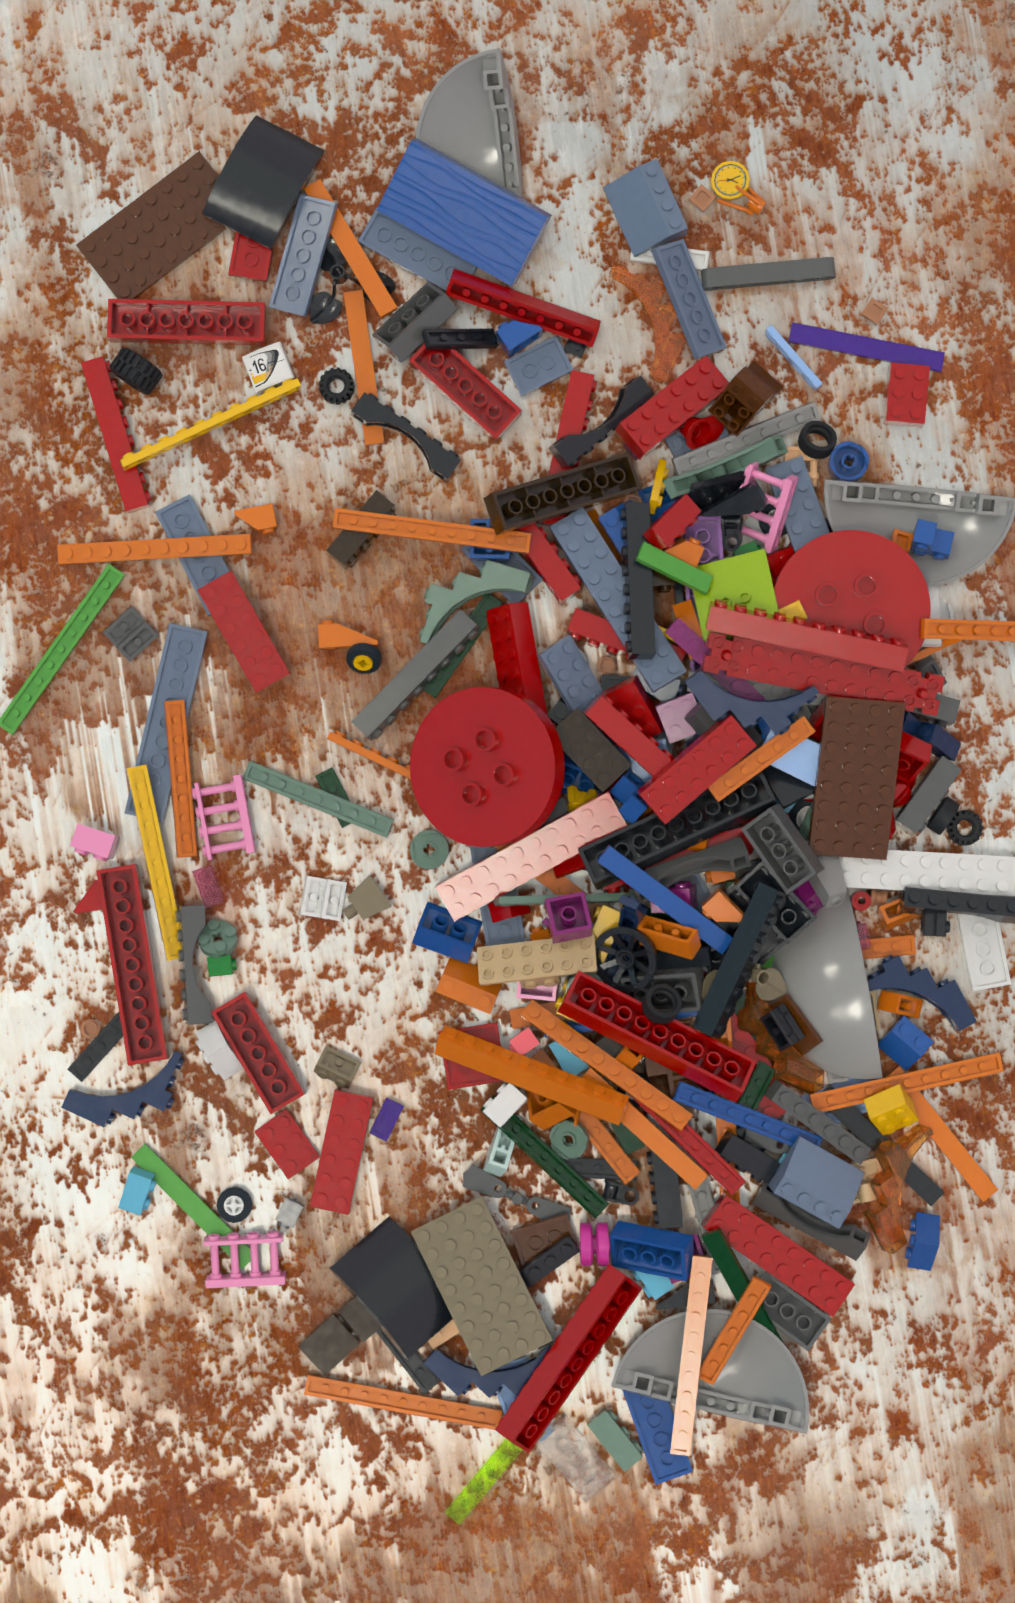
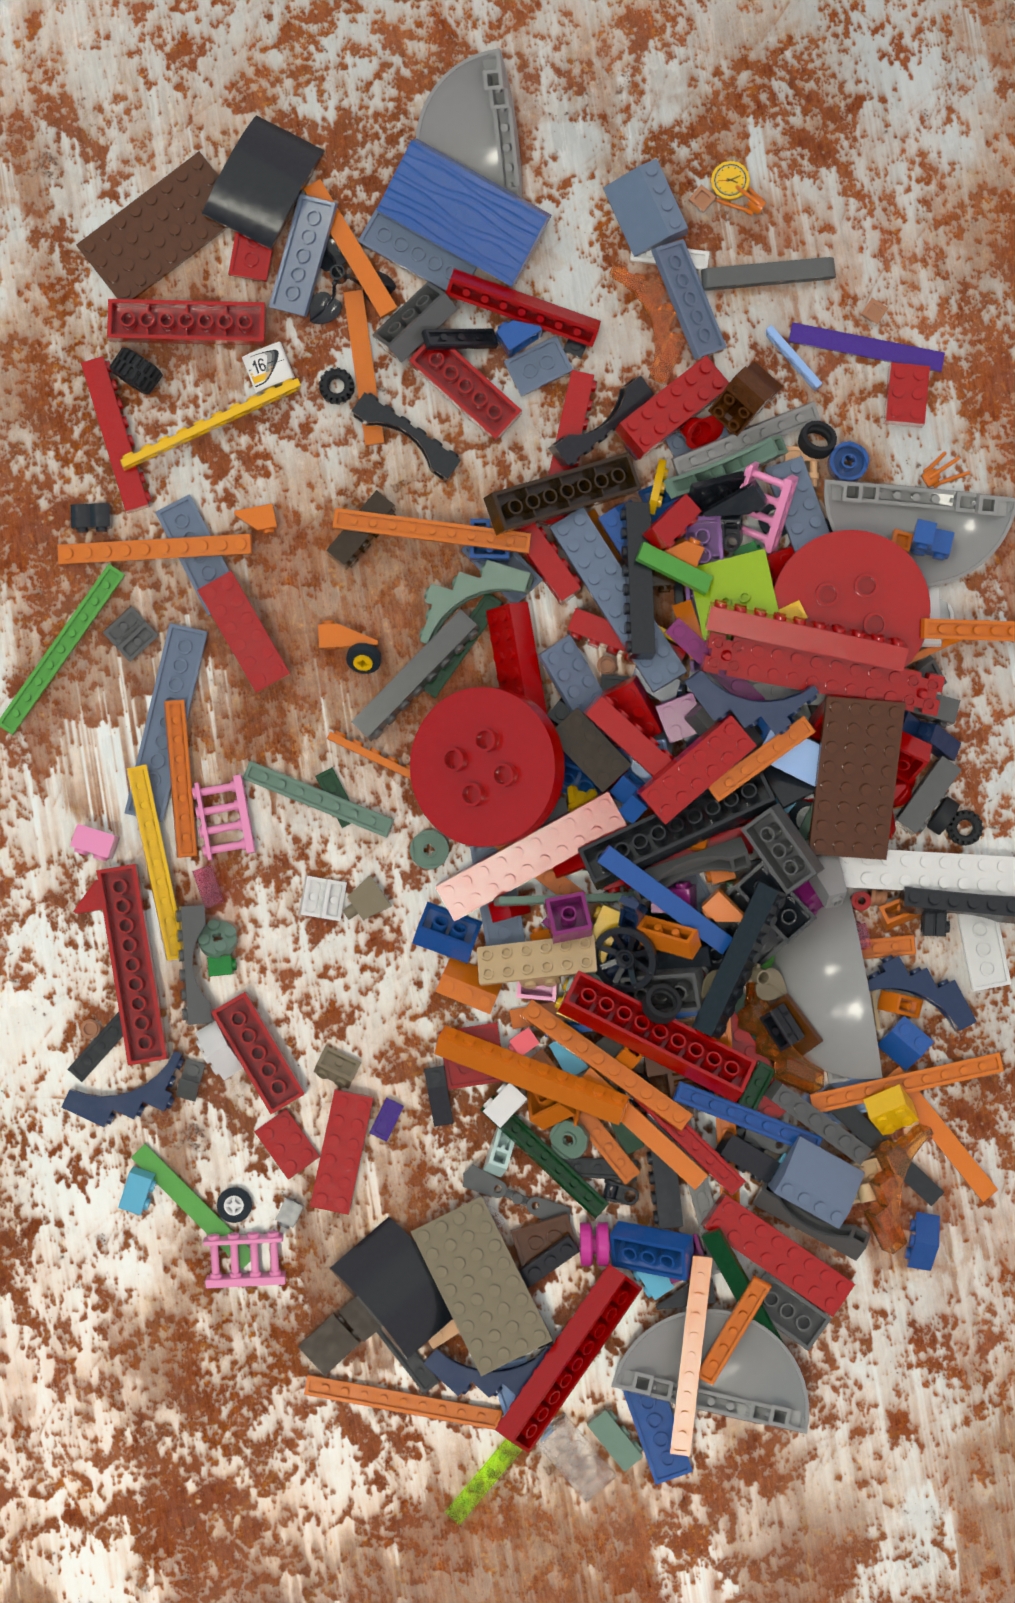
(91, 516): none -> black brick
(190, 1080): none -> dark grey slope
(438, 1095): none -> black slope
(932, 477): none -> orange plant

